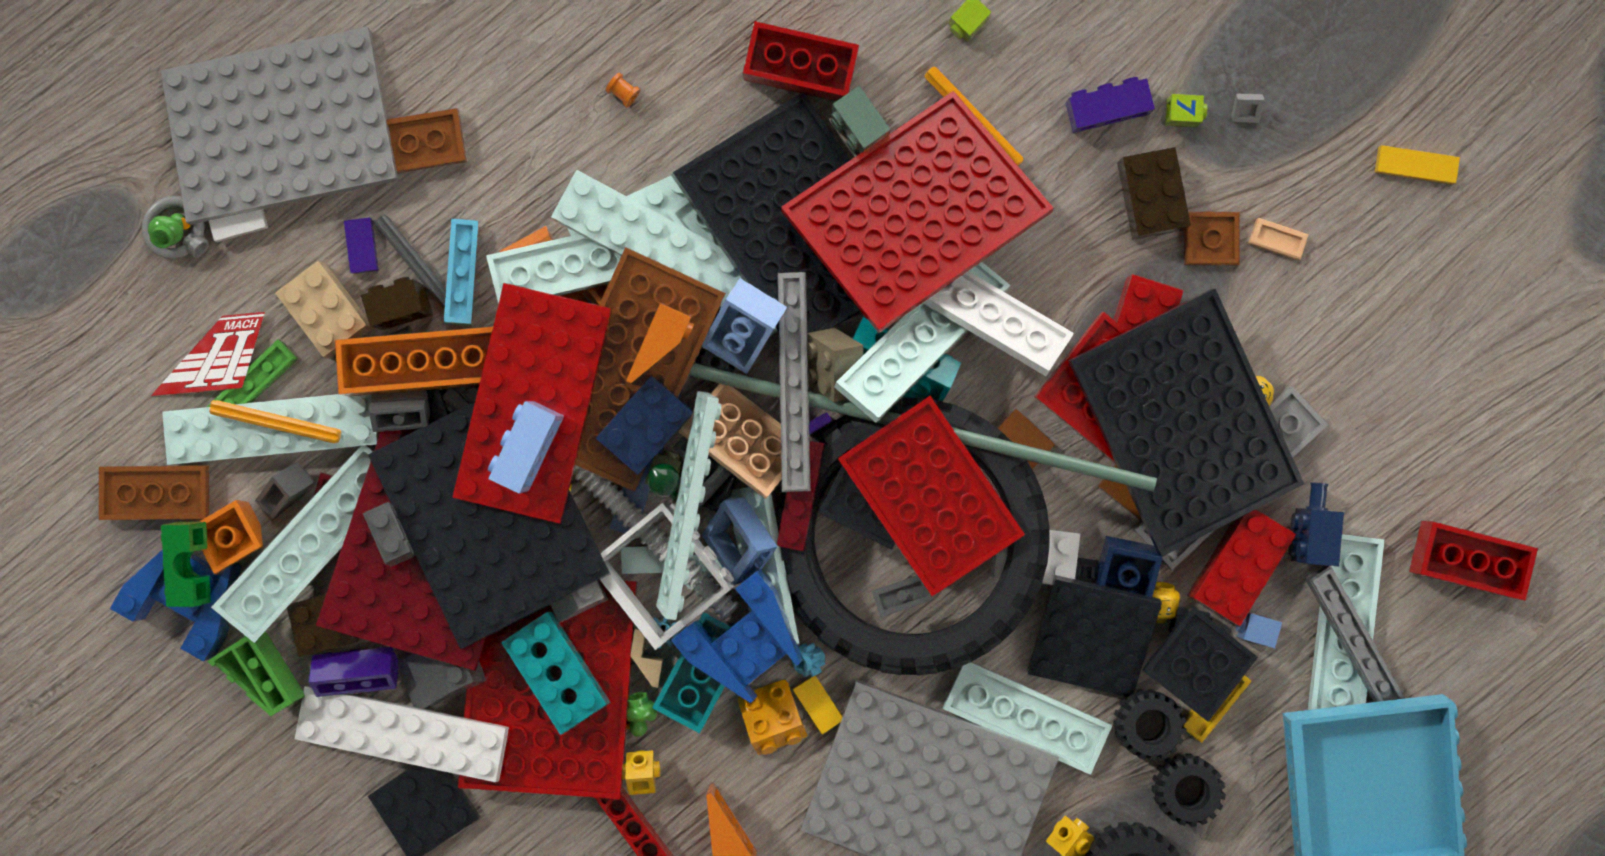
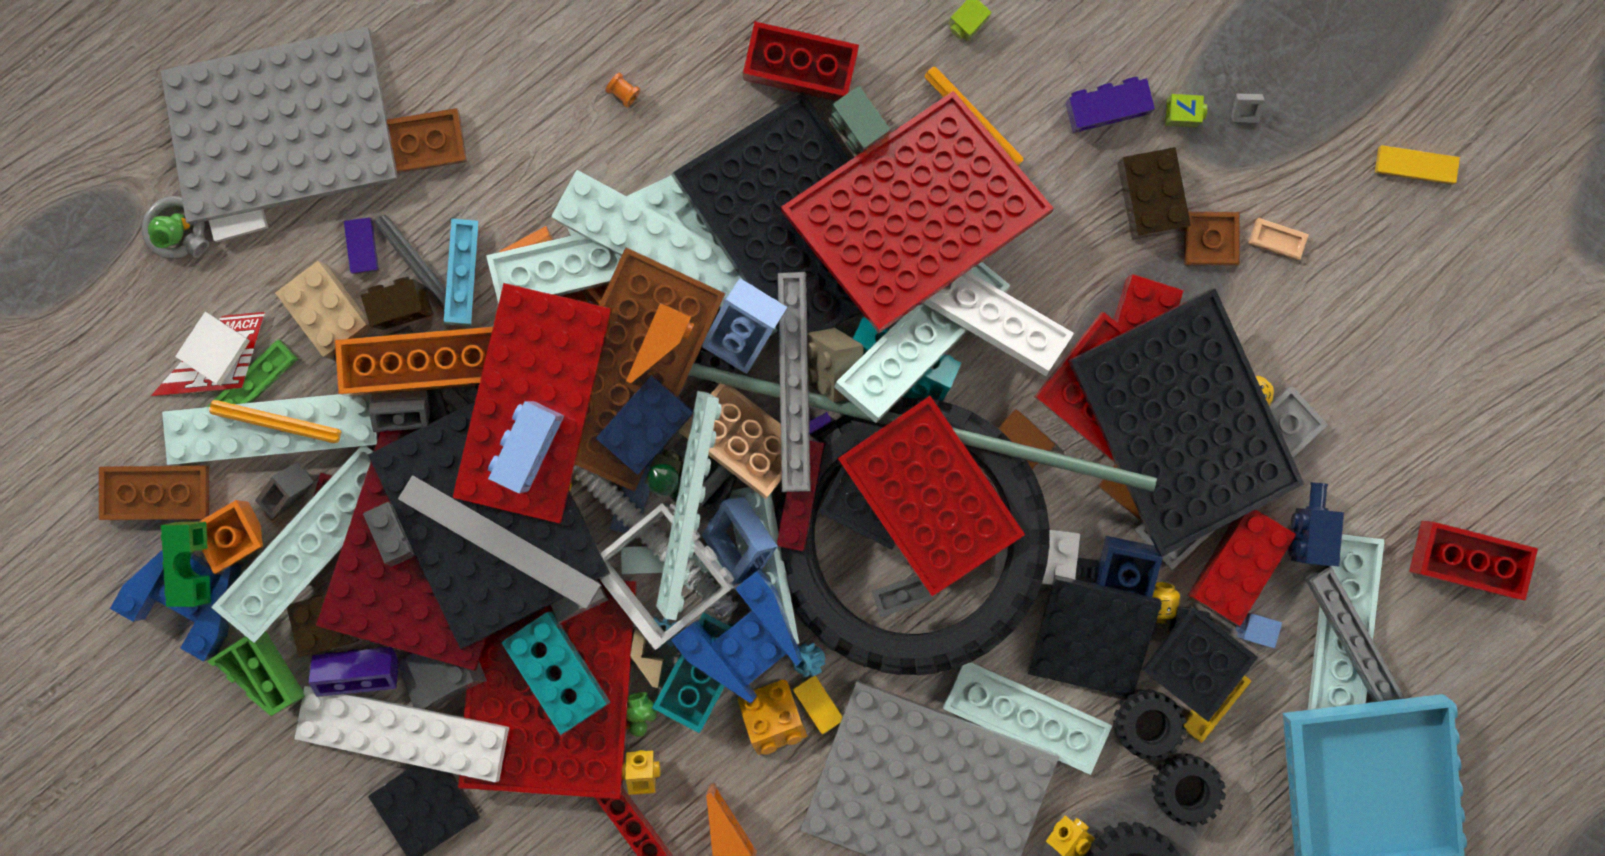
(212, 348): none -> white tile
(500, 542): none -> light grey tile

